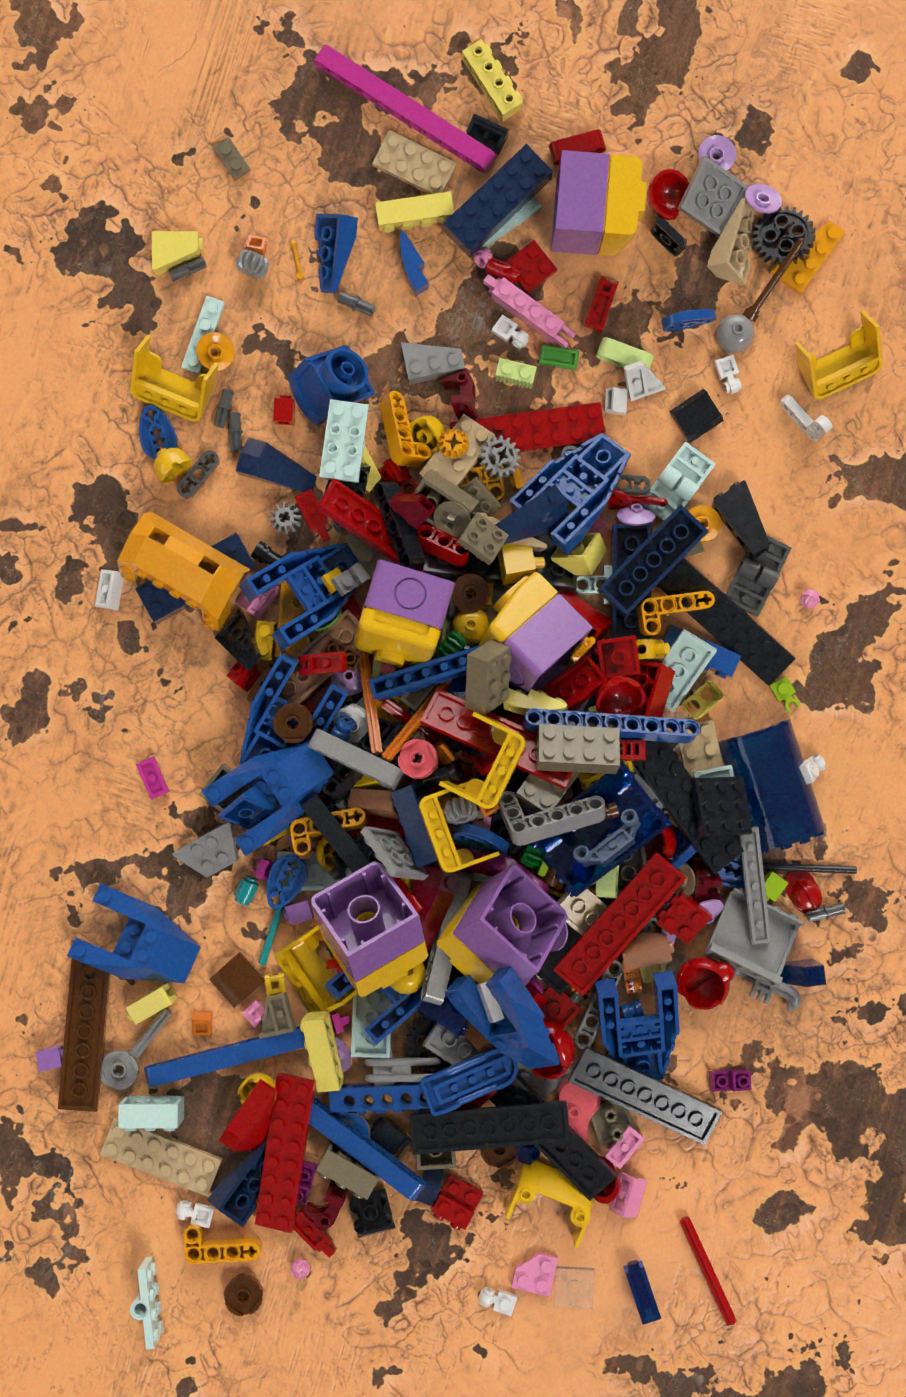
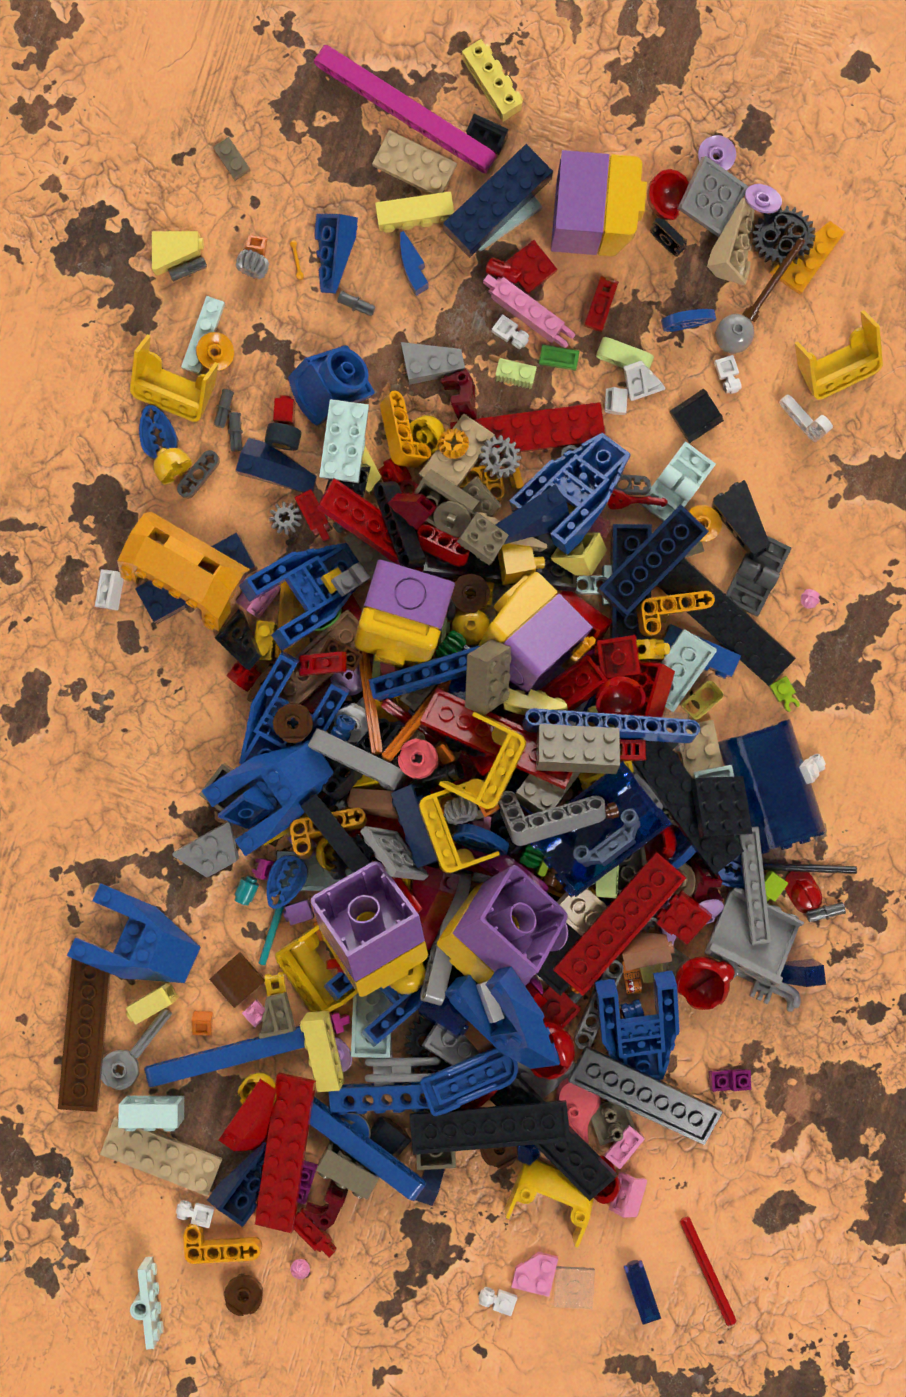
(49, 1057): medium lavender brick -> none
(152, 777): dark pink plate -> none
(265, 554): black axle -> none
(283, 436): none -> black wheel
(371, 1214): black slope -> none
(456, 1202): red plate -> none
(482, 257): bright pink plate -> none
(584, 142): red beam -> none
(635, 515): lavender dish -> none

